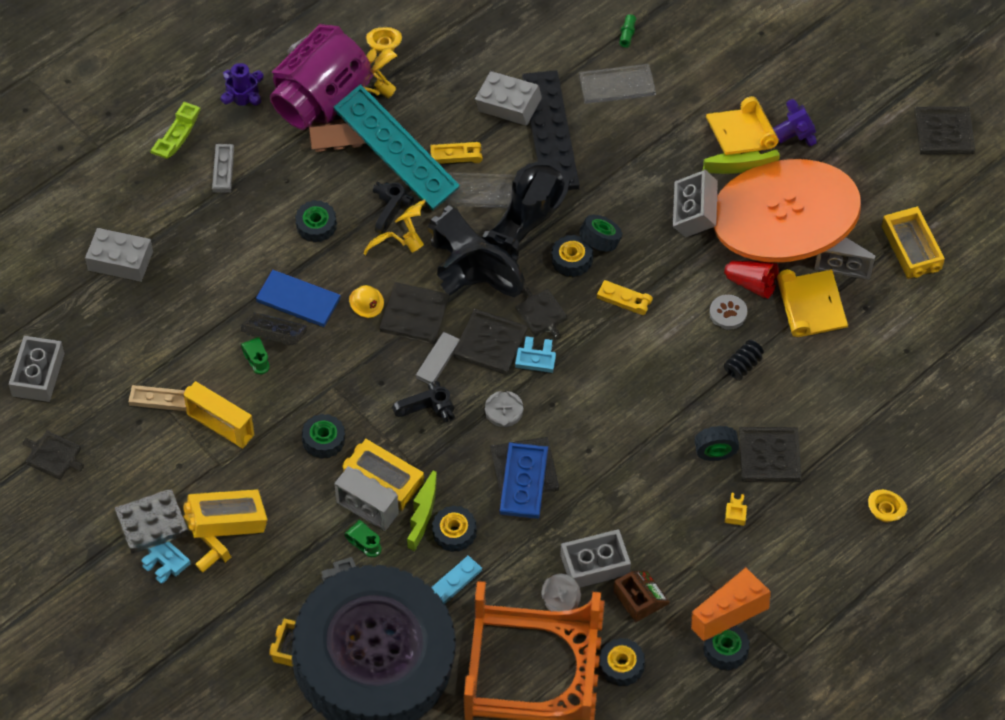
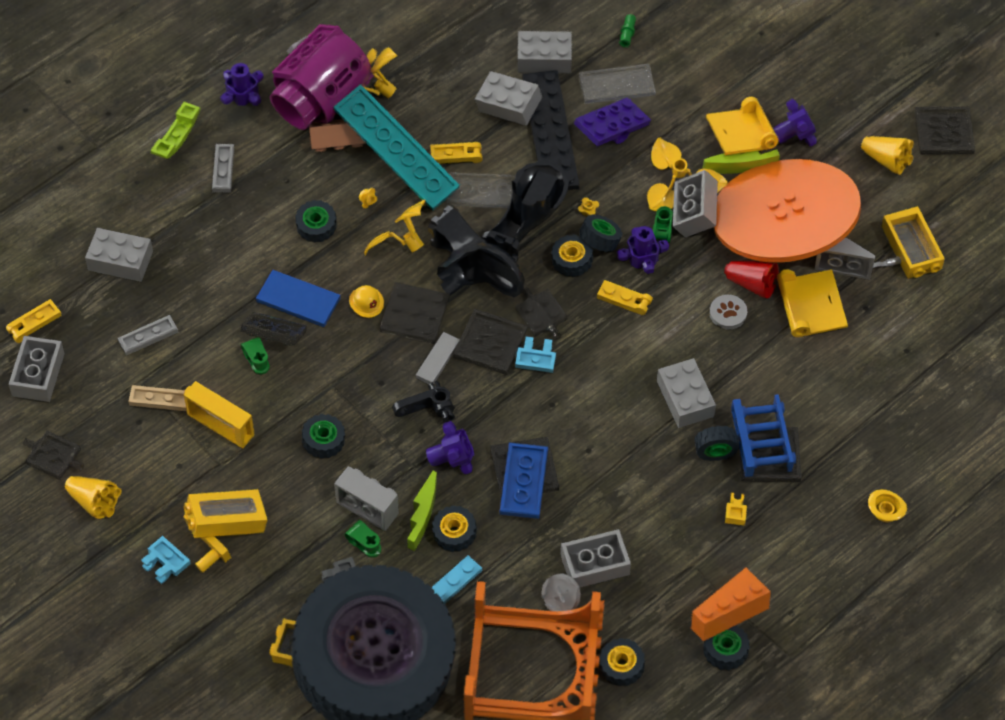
(33, 320): none -> yellow plate
(94, 495): none -> yellow cone
(148, 335): none -> light grey tile
(151, 521): clear smoke plate -> none
(367, 197): none -> yellow plate
(383, 38): yellow hat -> none
(387, 470): yellow piece -> none
(394, 203): black piece -> none
(453, 449): none -> dark purple piece
(504, 409): light grey tile -> none
(544, 51): none -> light grey brick
(588, 210): none -> yellow plate
(612, 122): none -> dark purple plate
(639, 594): reddish brown slope -> none
(643, 249): none -> dark purple piece
(662, 227): none -> green piece
(668, 155): none -> yellow plant
(686, 393): none -> light grey brick
(744, 359): black piece -> none
(747, 446): none -> blue fence
(888, 262): none -> light grey piece
(889, 152): none -> yellow cone

